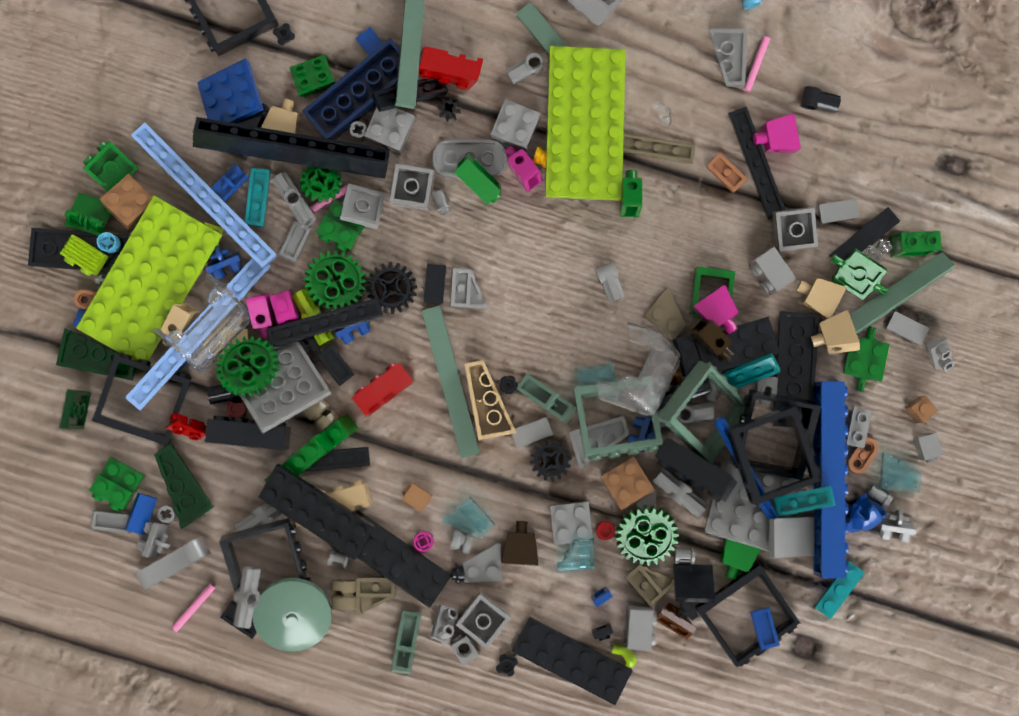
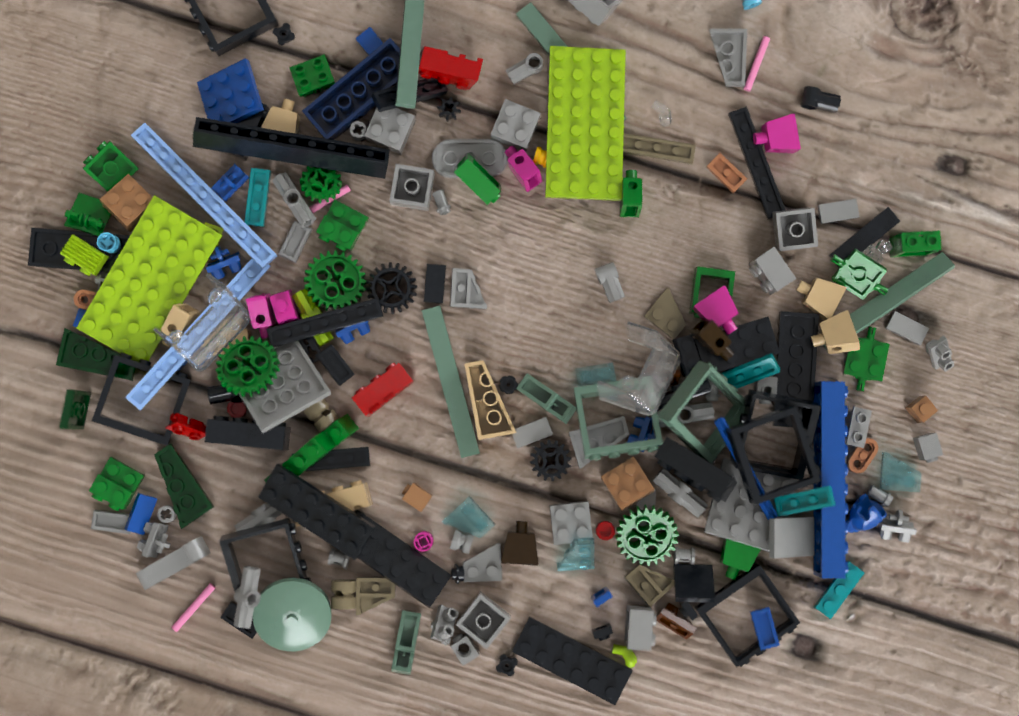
(362, 206): light grey plate -> none

